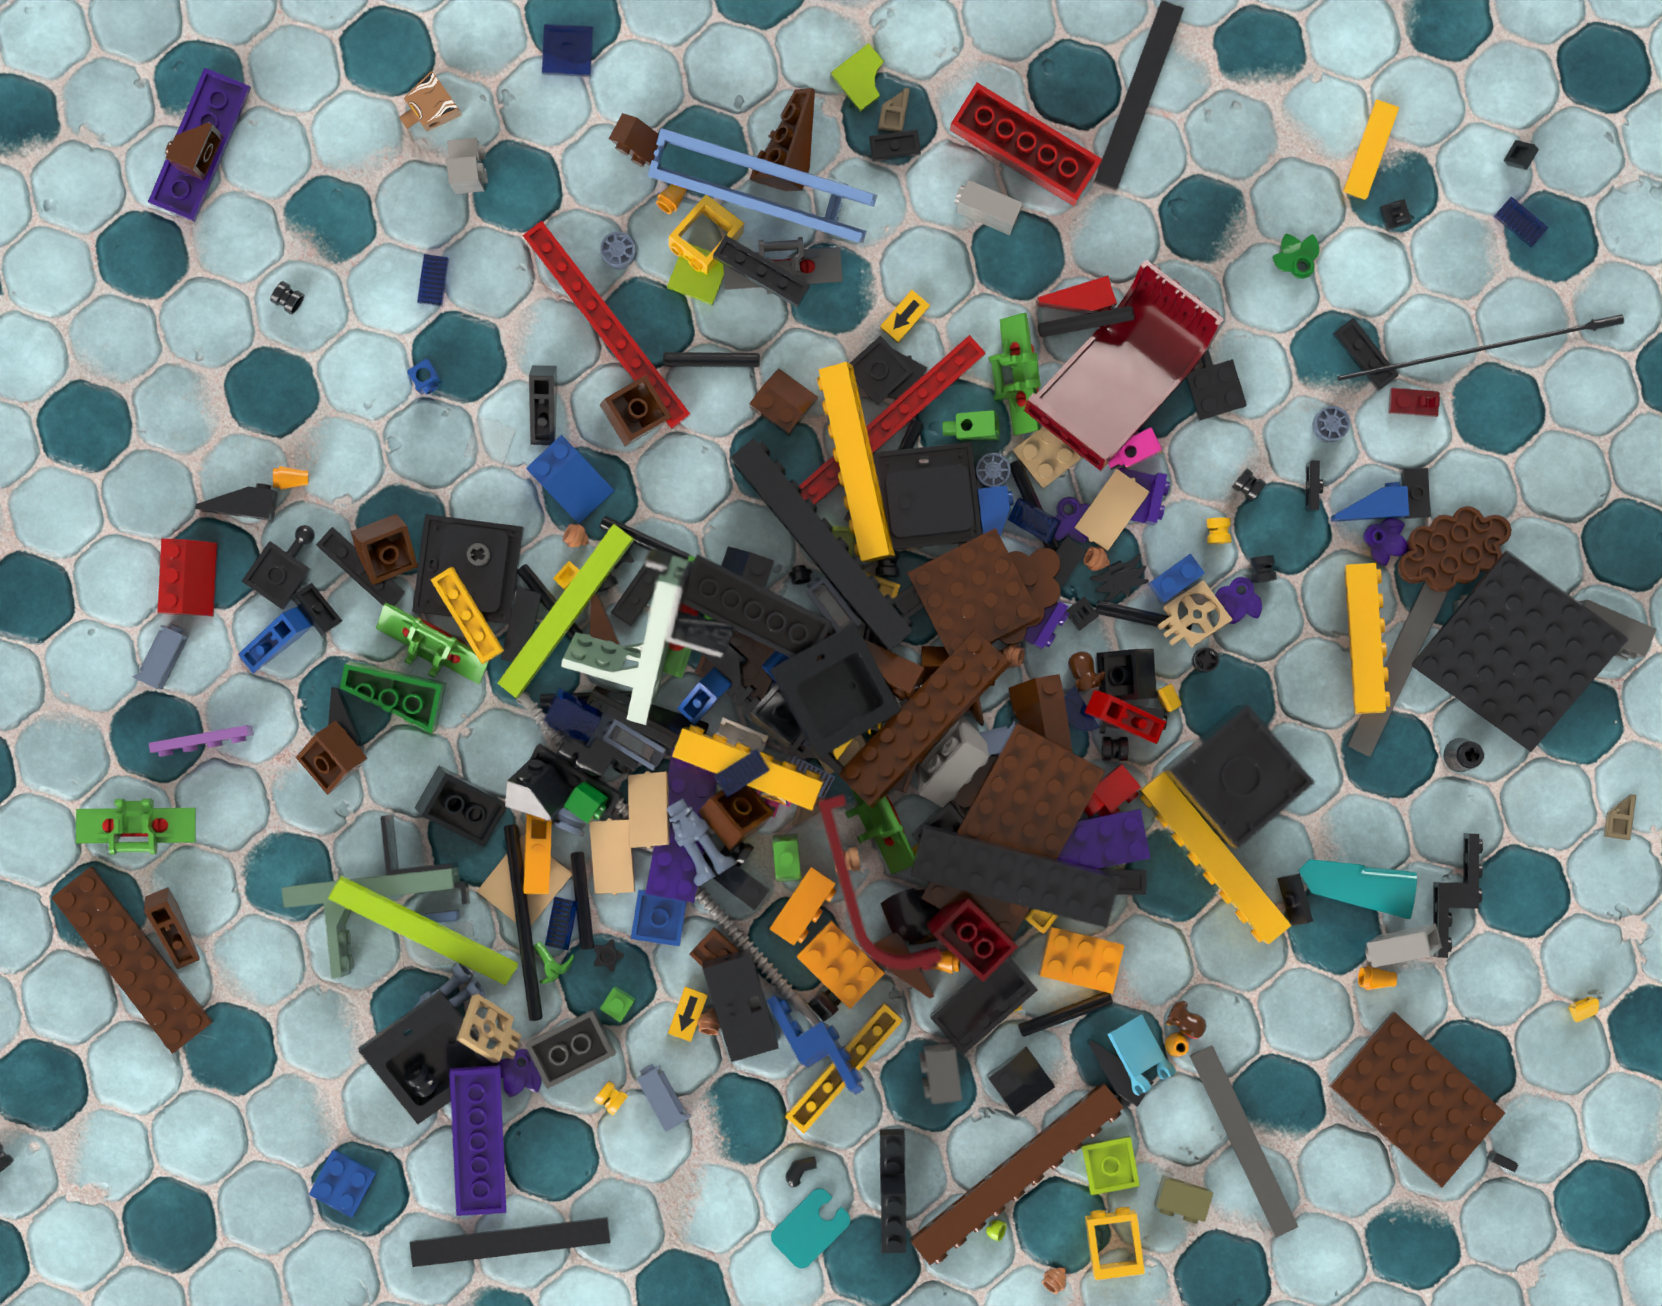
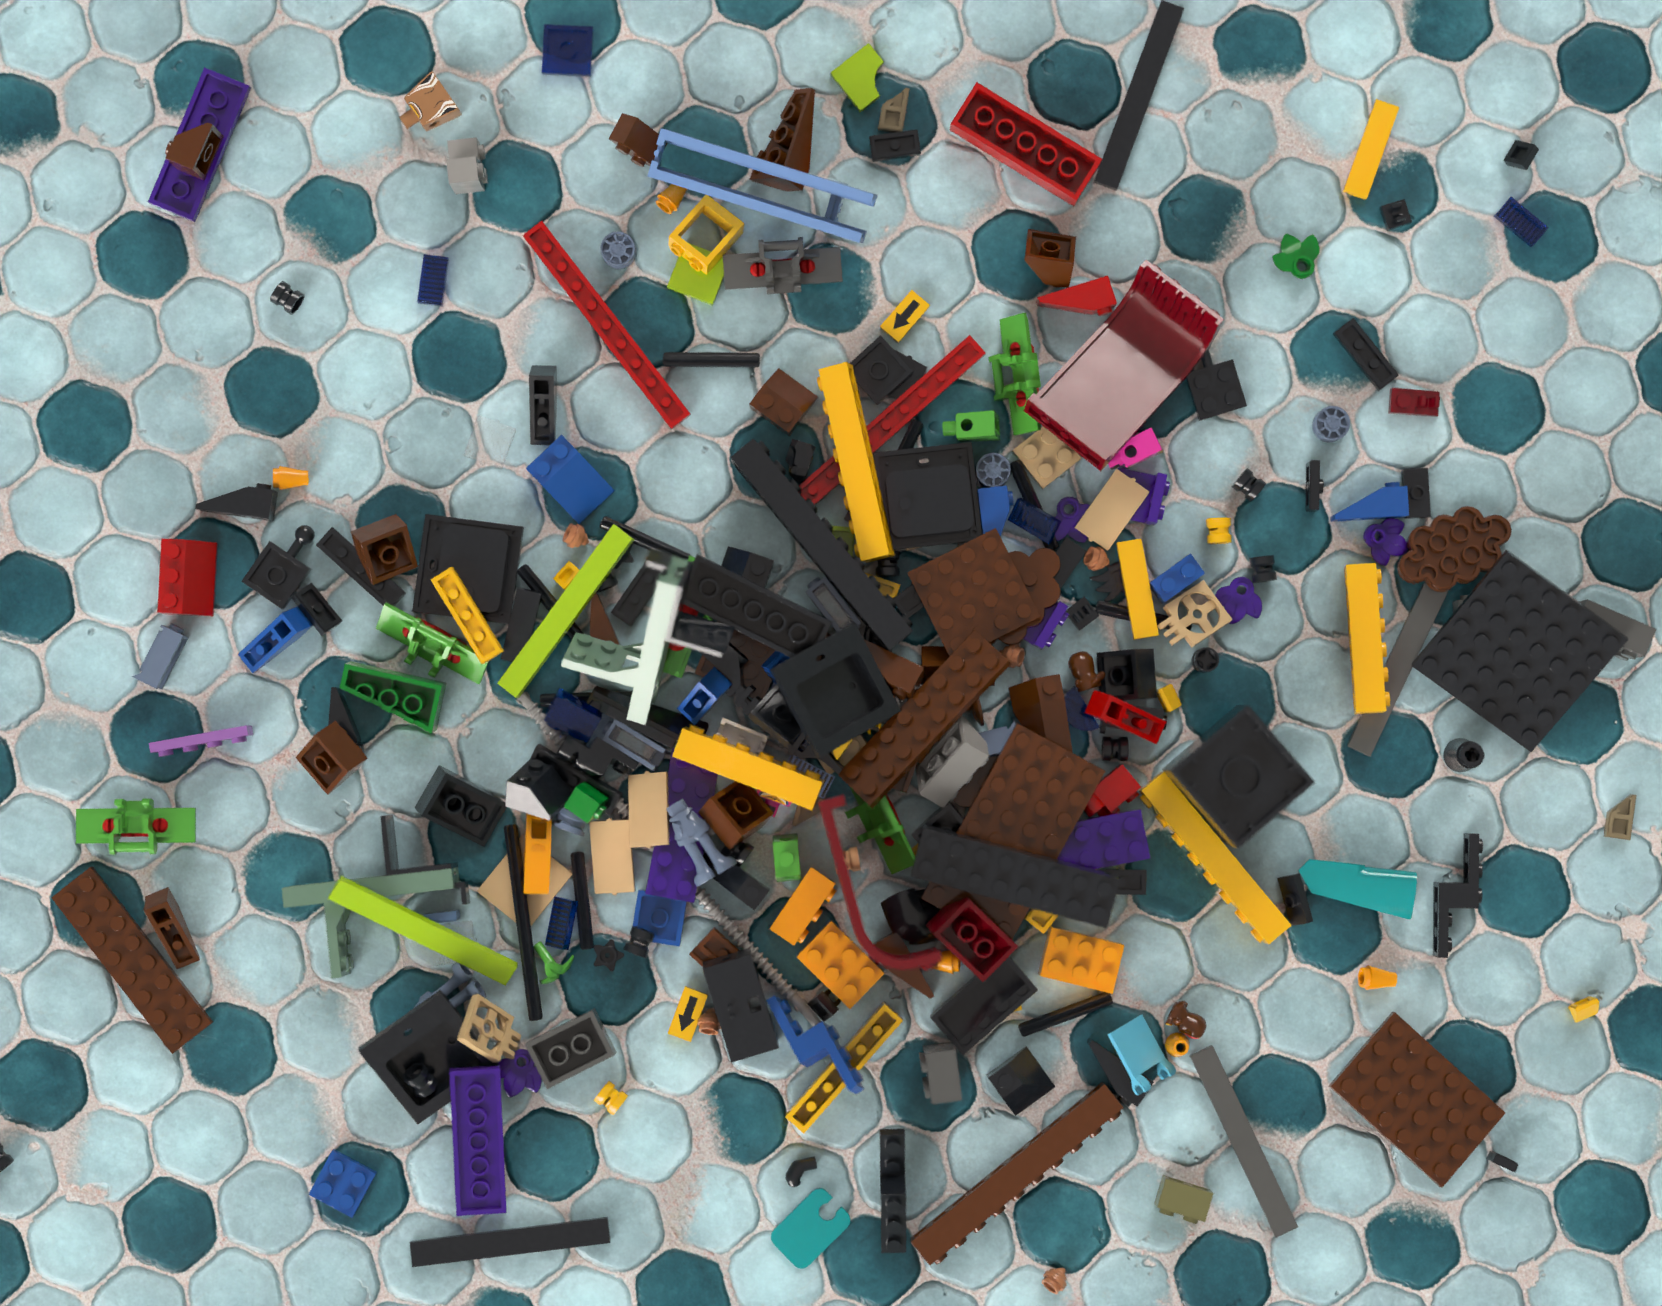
(430, 384): blue bracket -> none
(478, 546): dark grey bush -> none
(617, 1004): bright green brick -> none
(635, 410): reddish brown slope -> none
(642, 936): none -> black wheel
(662, 1097): sand blue window -> none
(742, 772): clear blue tile -> none
(761, 271): black plate -> none
(799, 459): none -> black rock
(800, 575): black plate -> none
(988, 207): light grey brick -> none
(996, 1230): lime hinge -> none
(1051, 256): none -> reddish brown slope
(1086, 321): black axle -> none
(1110, 1165): lime tile -> none
(1117, 1269): yellow window -> none
(1137, 589): none -> yellow tile
(1403, 945): light grey brick -> none
(1592, 325): black piece -> none

